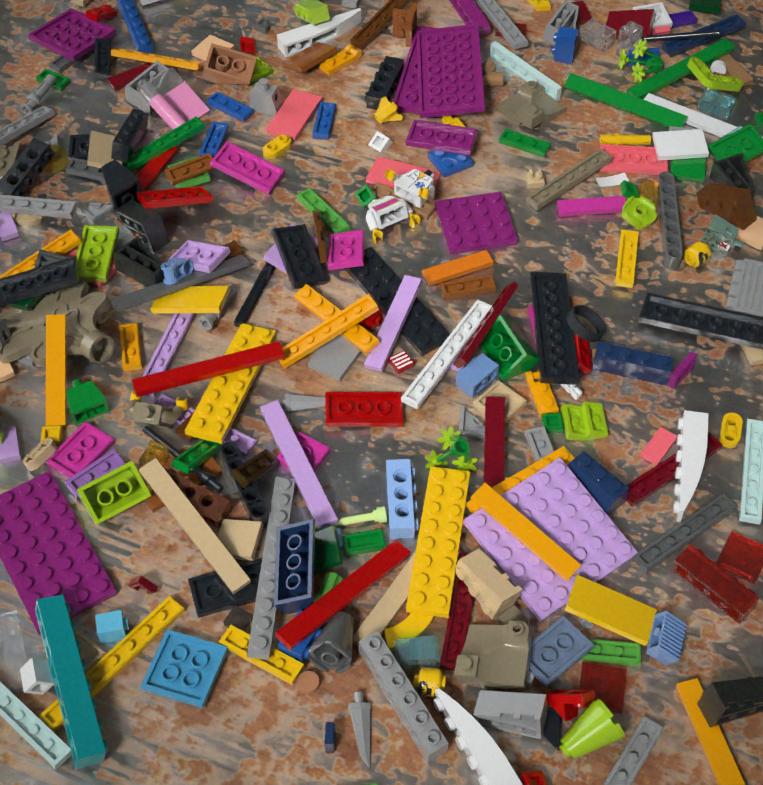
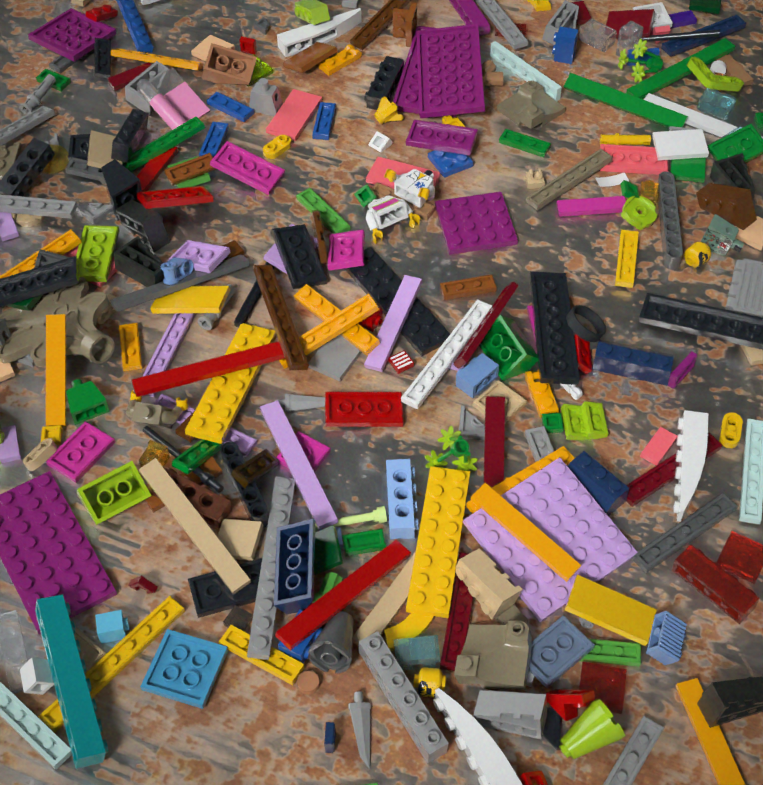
(100, 467): medium lavender tile -> none
(281, 318): none -> reddish brown tile
(457, 268): orange tile -> none

